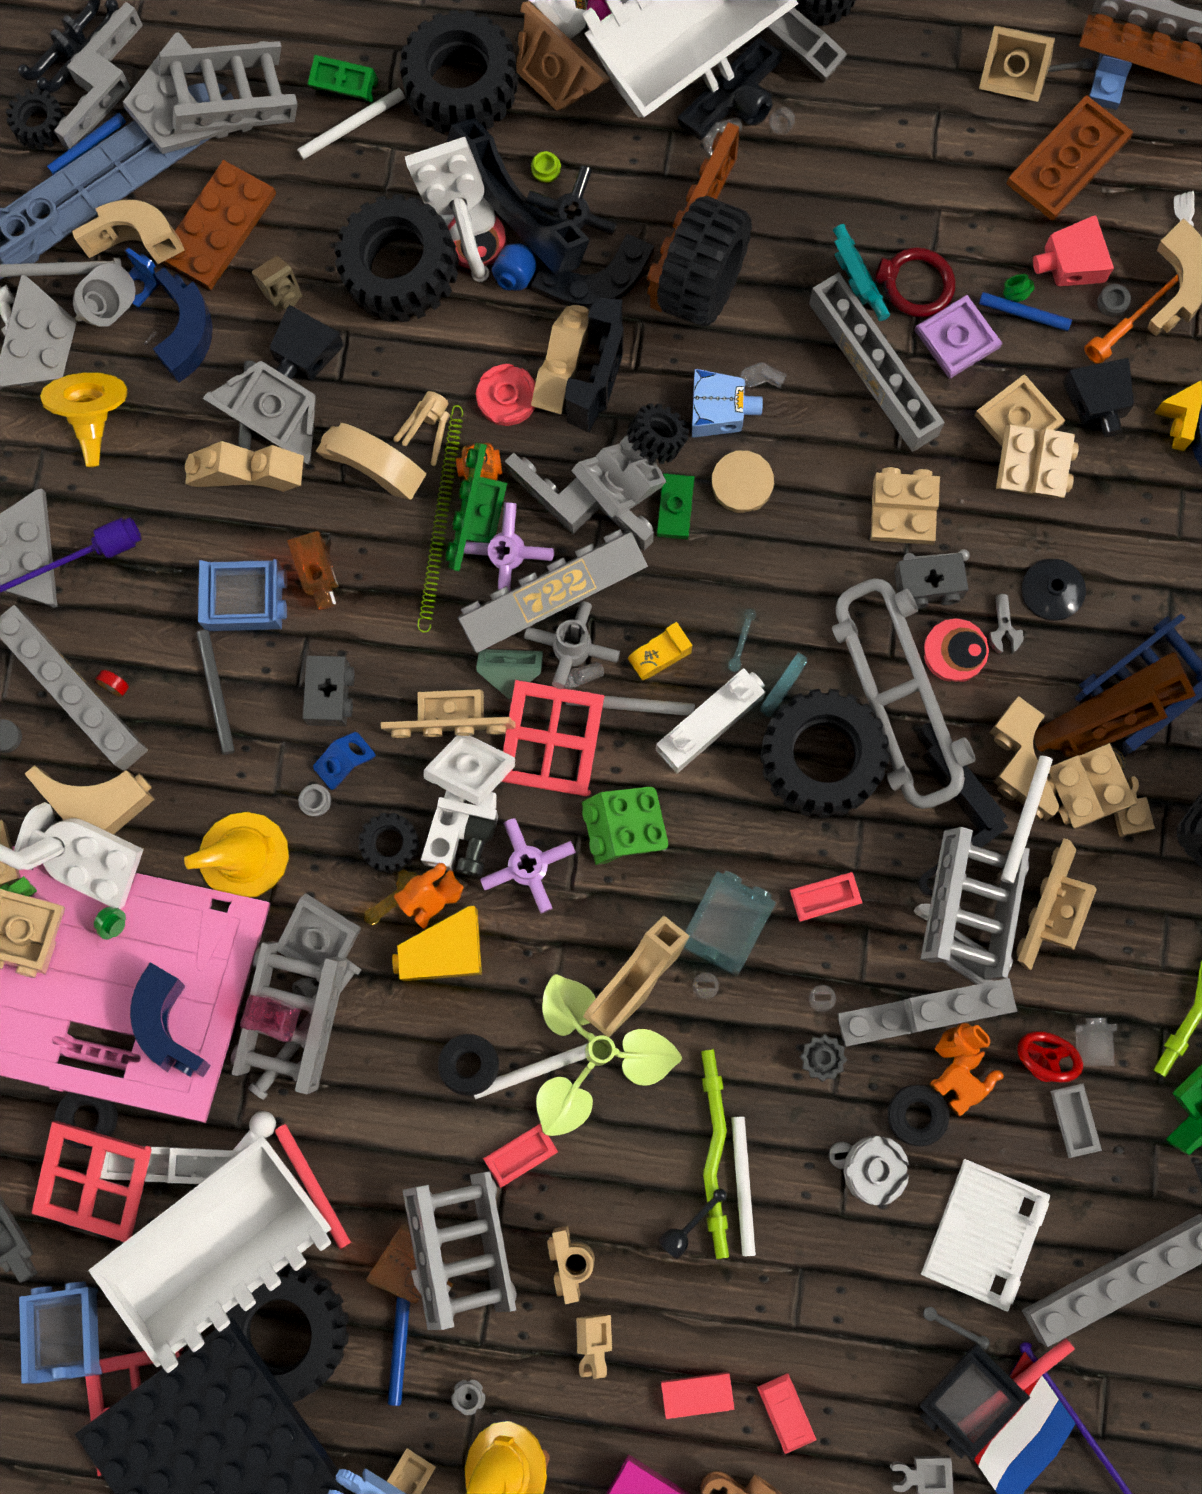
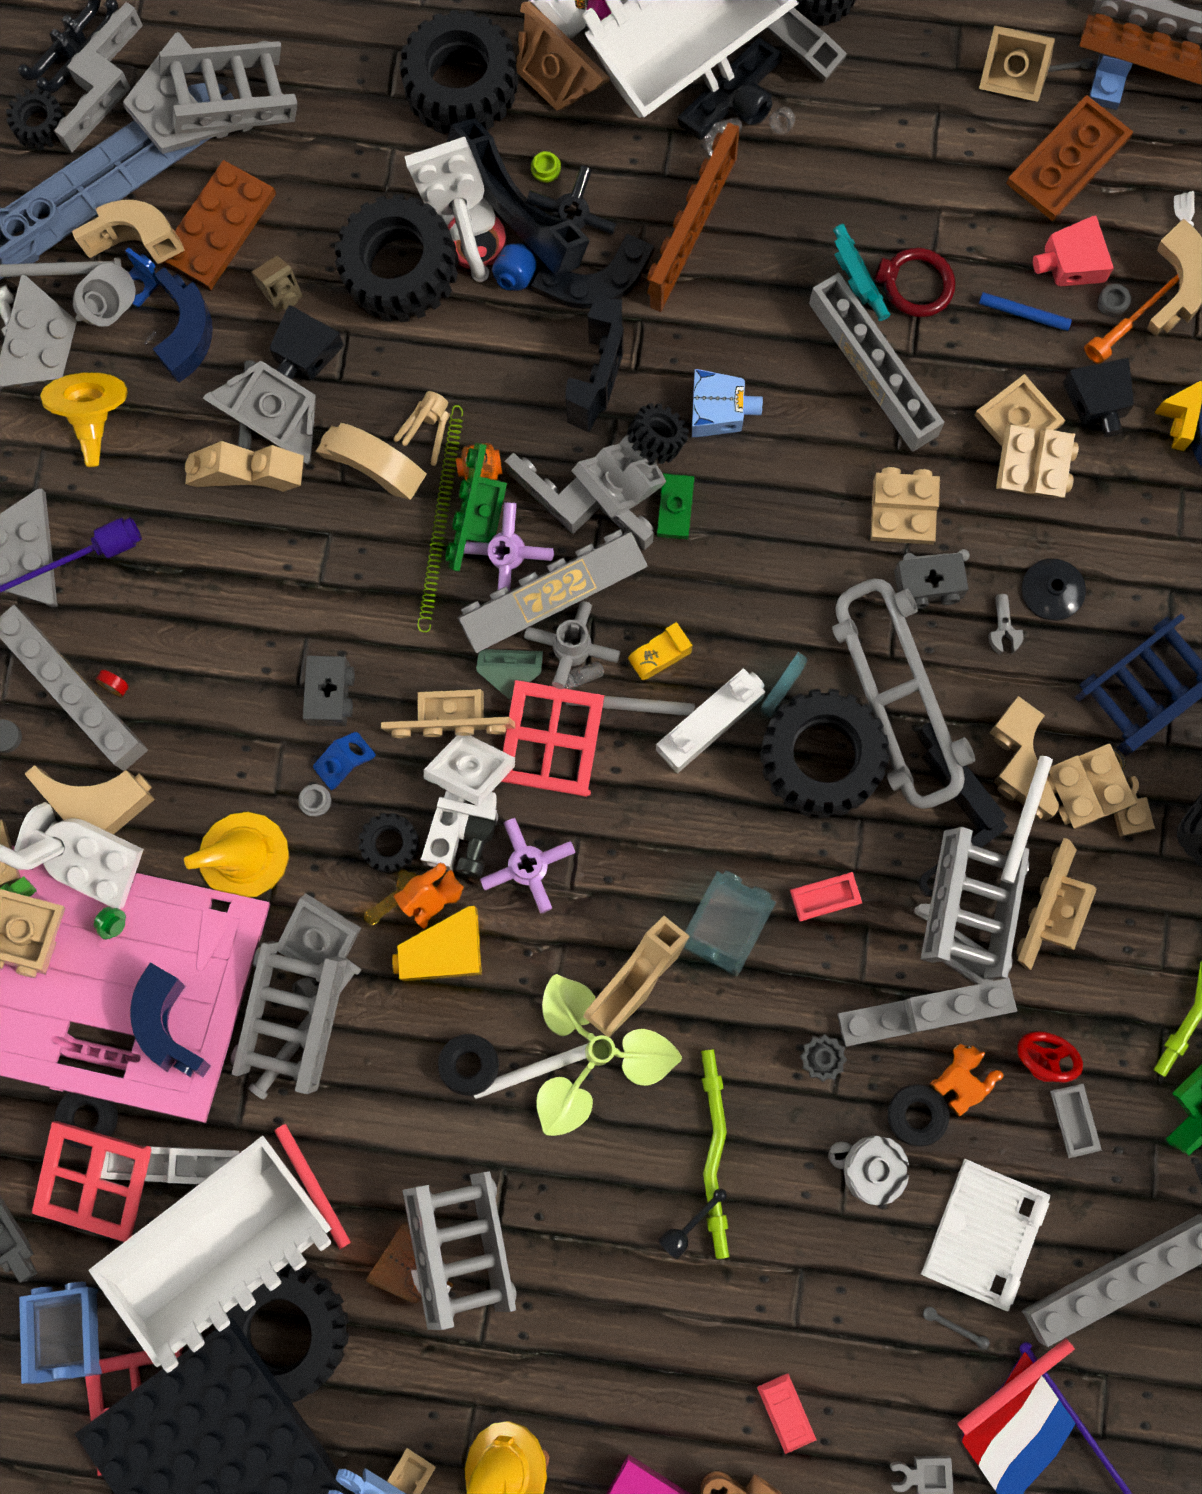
(87, 143): blue bar -> none
(215, 692): dark grey bar -> none
(241, 595): medium blue window -> none
(260, 1125): white bar -> none
(270, 1017): clear pink bracket -> none
(309, 556): clear orange torso -> none
(342, 78): green hinge -> none
(351, 123): white bar -> none
(398, 1352): blue bar -> none
(466, 1406): light grey plate -> none
(505, 395): coral tile -> none
(520, 1155): coral tile -> none
(563, 355): tan arch -> none
(568, 1279): tan plate -> none
(593, 1341): tan plate -> none
(624, 823): bright green bracket -> none
(697, 1395): coral tile -> none
(704, 261): black tyre -> none
(705, 993): clear hinge -> none
(735, 664): clear light blue hinge -> none
(742, 481): tan tile -> none
(743, 1186): white bar -> none
(762, 373): clear arm -> none
(822, 1006): clear hinge -> none
(955, 650): tile -> none
(958, 336): lavender tile -> none
(962, 1041): orange piece -> none
(972, 1402): window -> none
(1018, 287): green plate -> none
(1096, 1042): clear bracket -> none
(1118, 710): reddish brown wedge -> none

